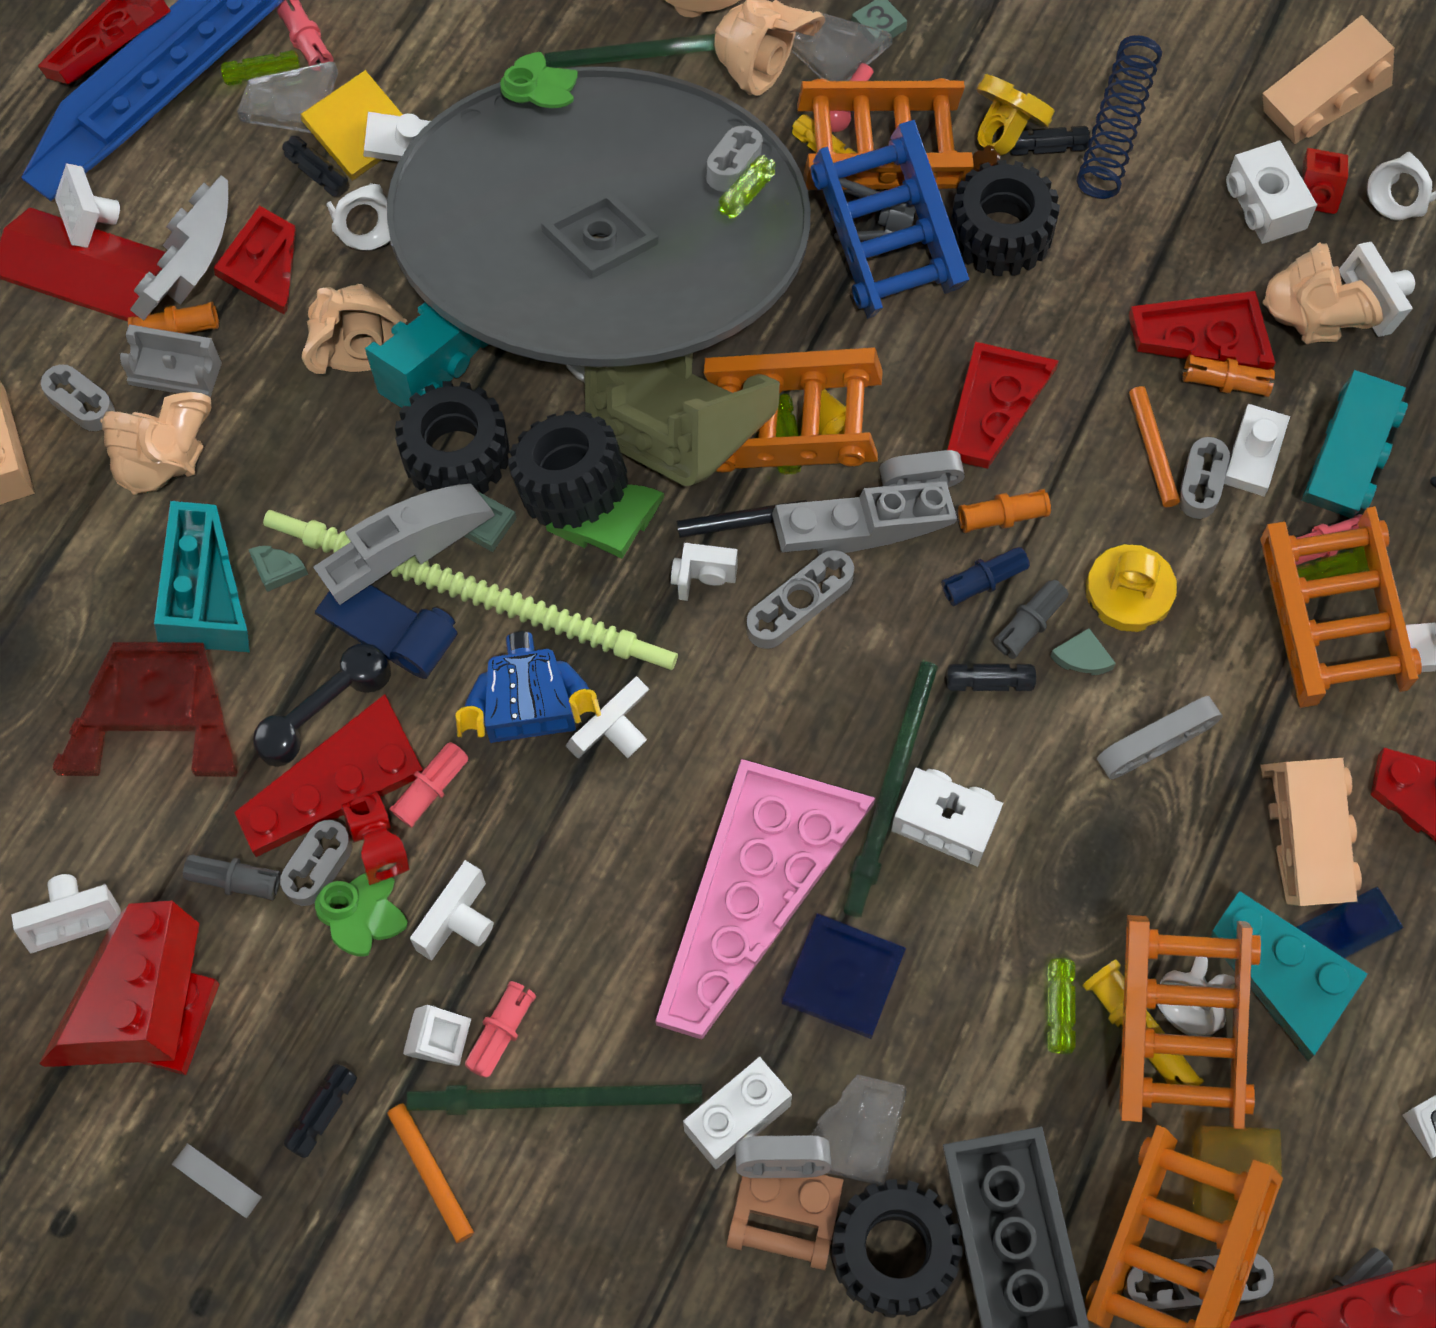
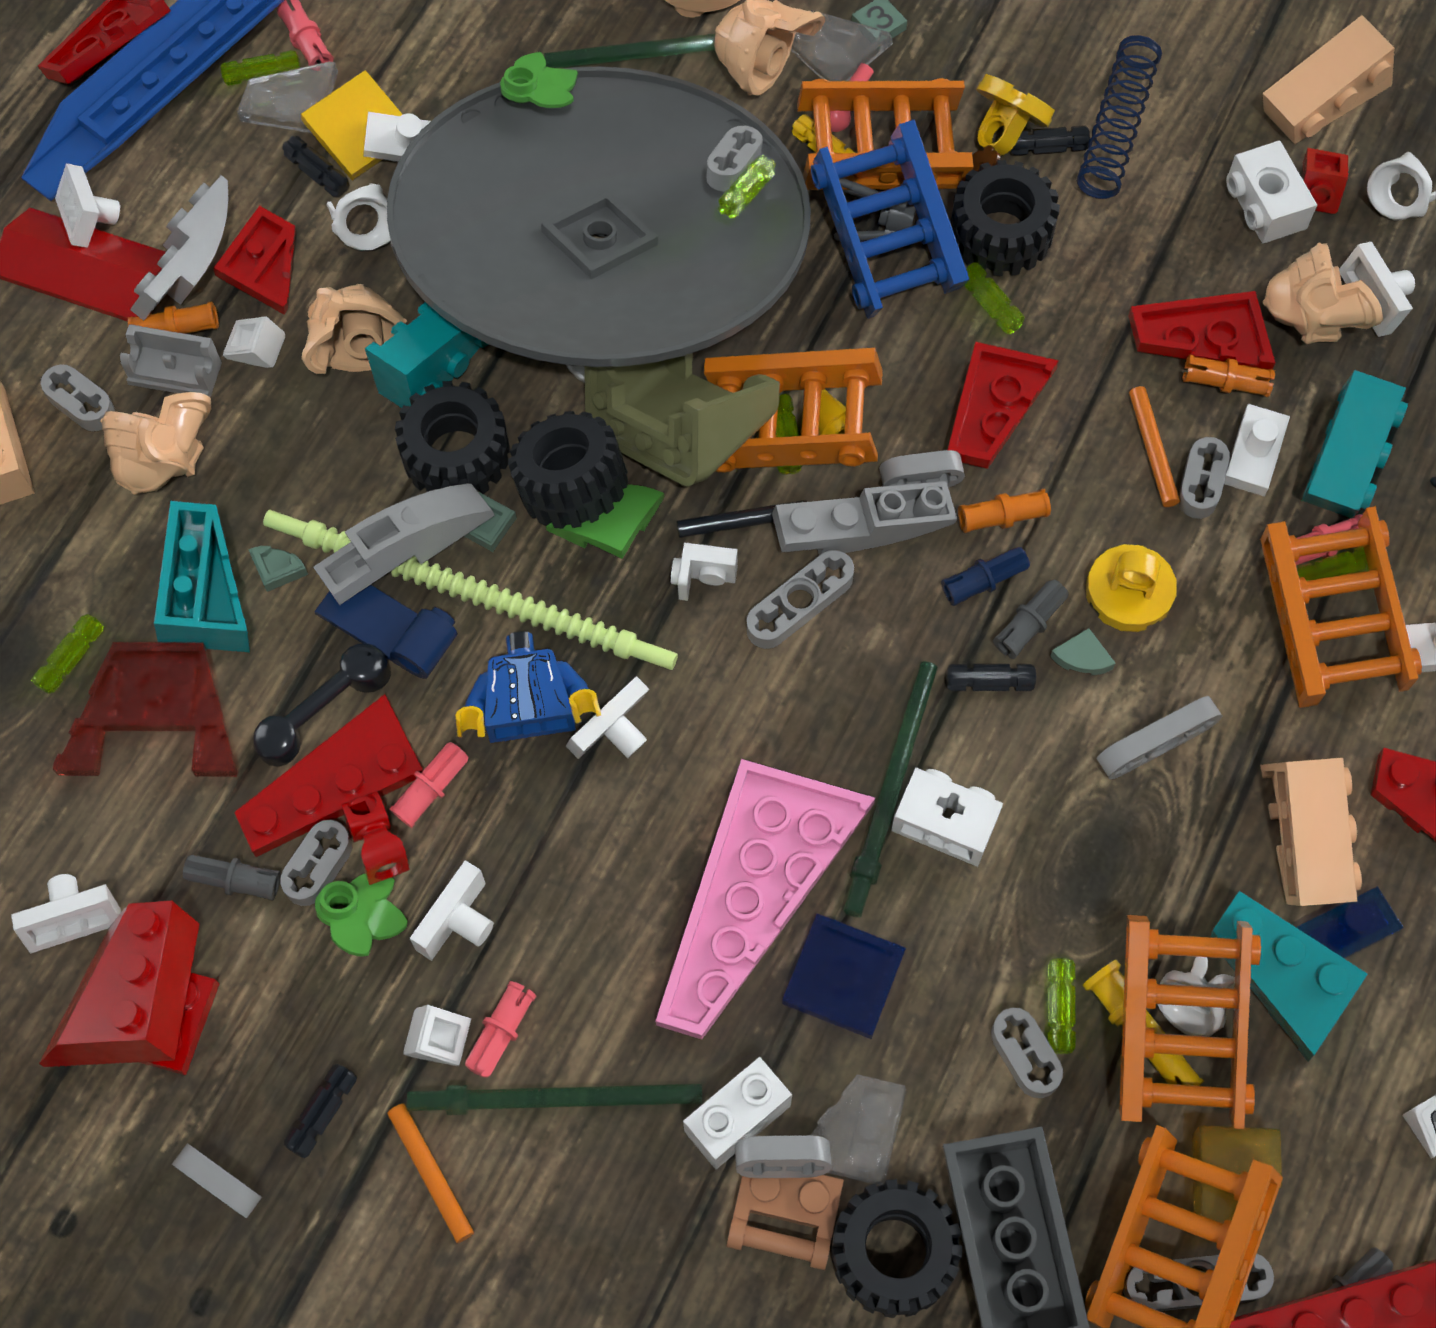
(67, 653): none -> clear neon green axle
(255, 342): none -> white slope
(993, 299): none -> clear neon green axle
(1036, 1046): none -> light grey beam

